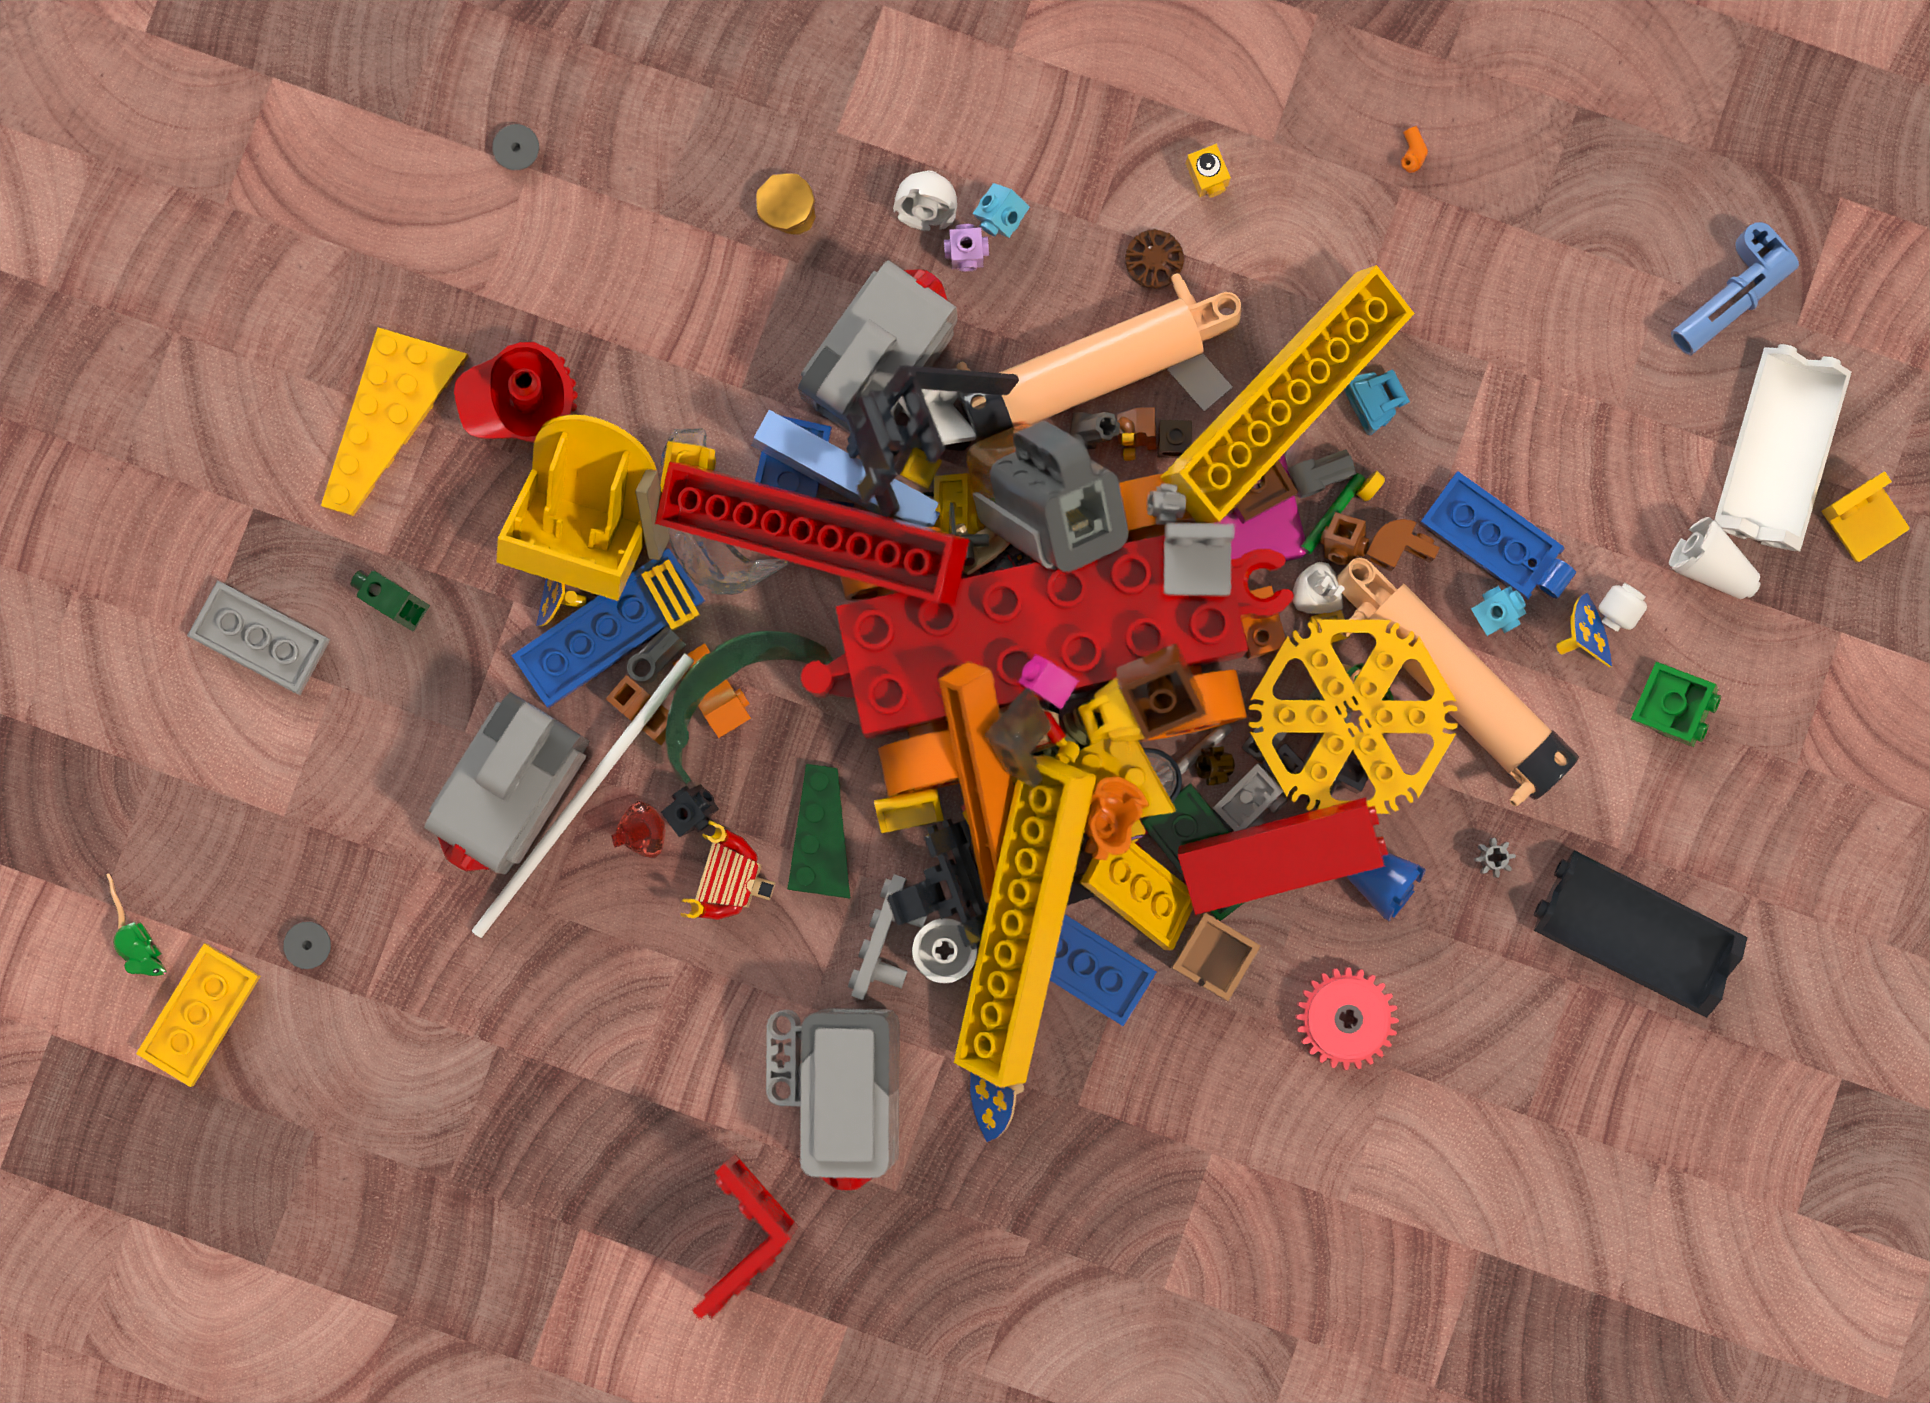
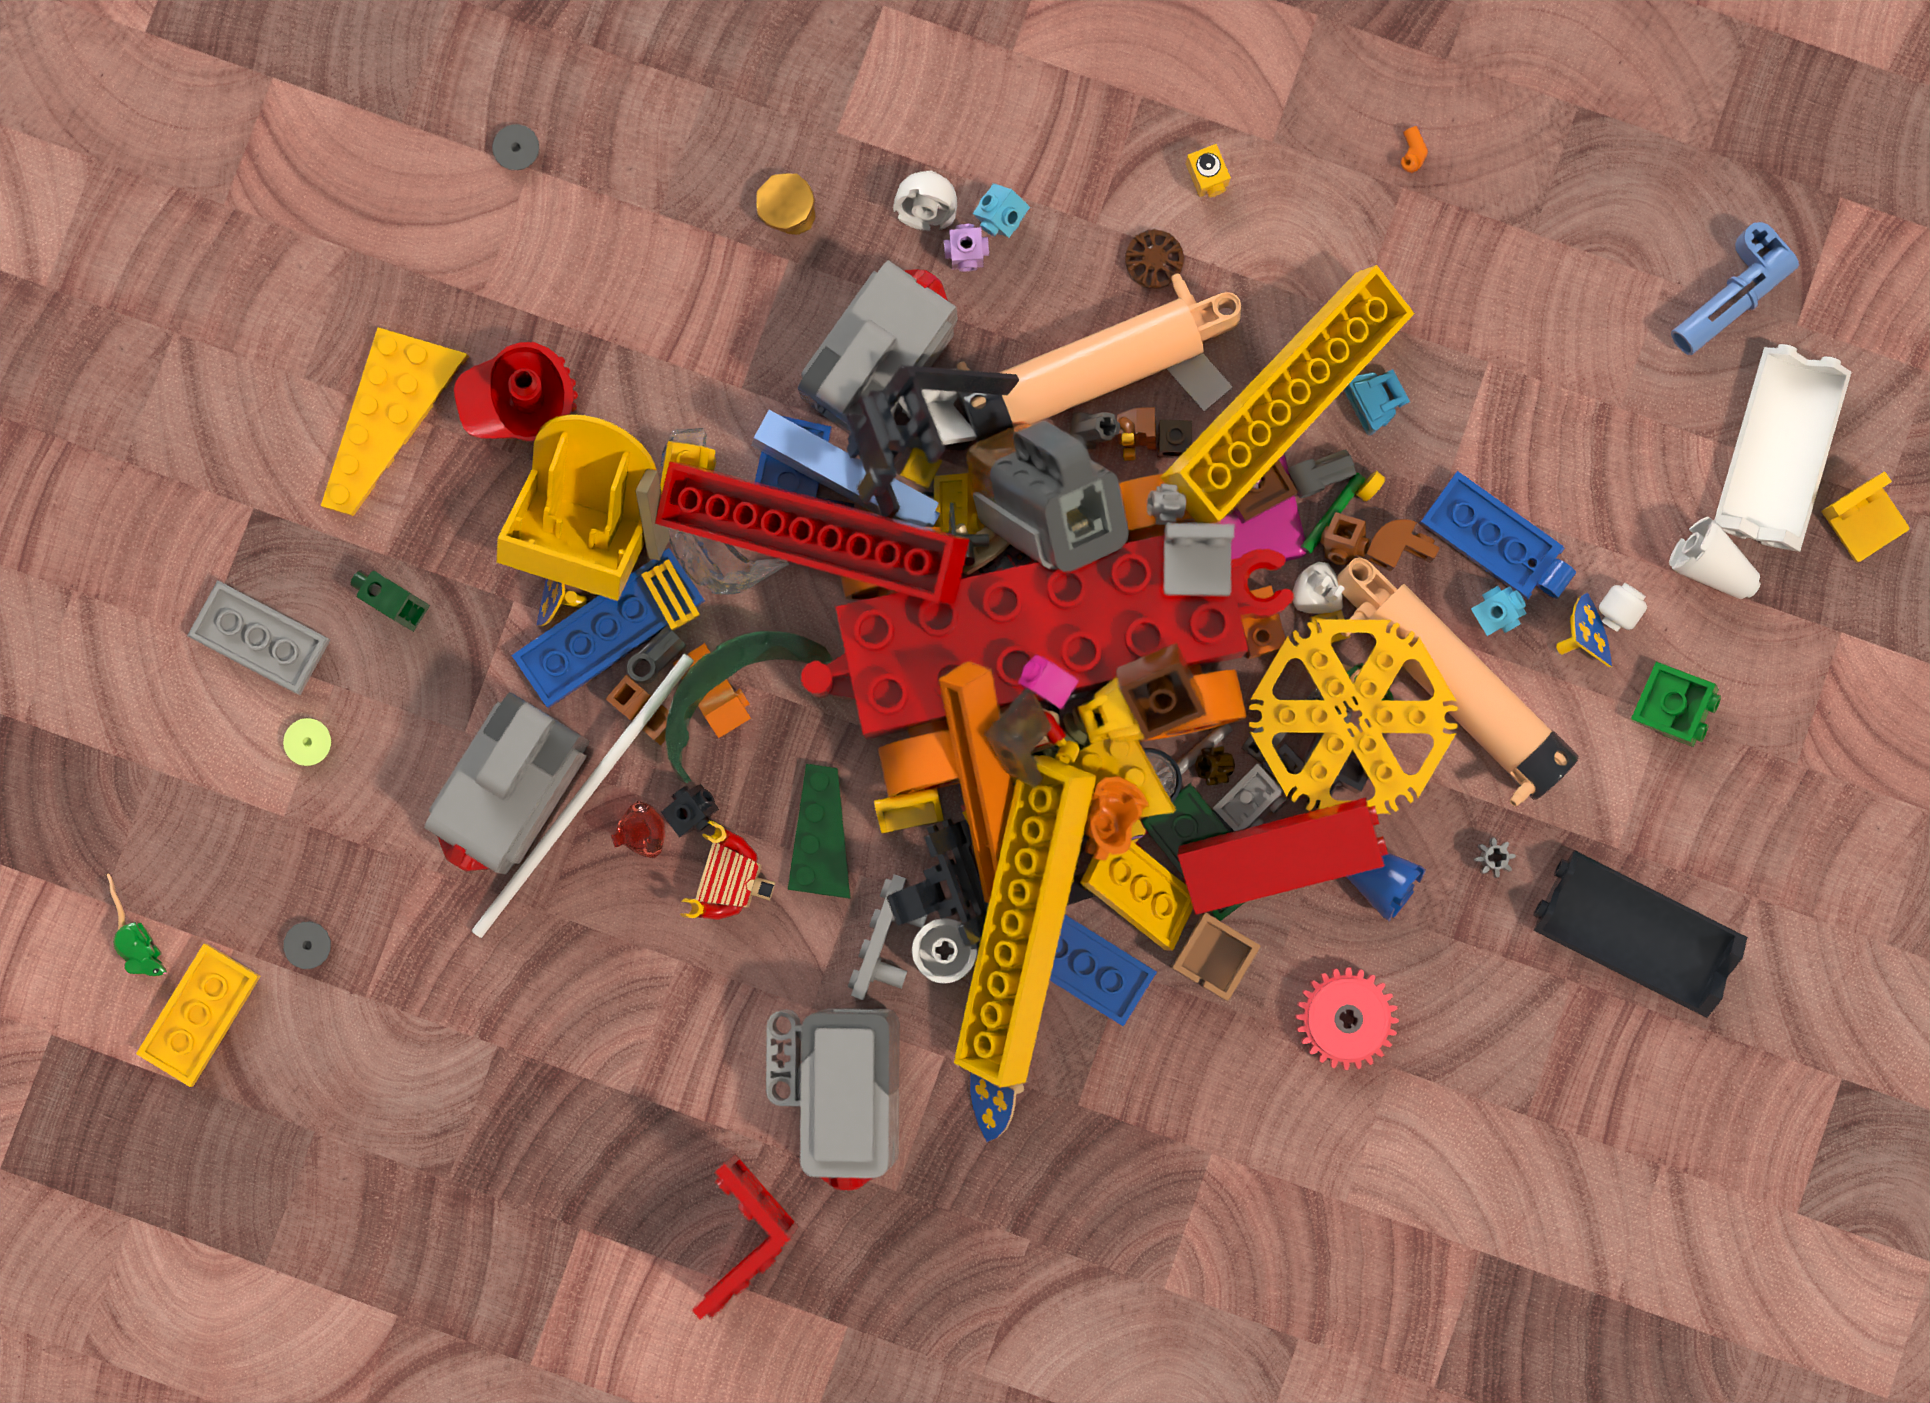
(307, 742): none -> yellowish green piece

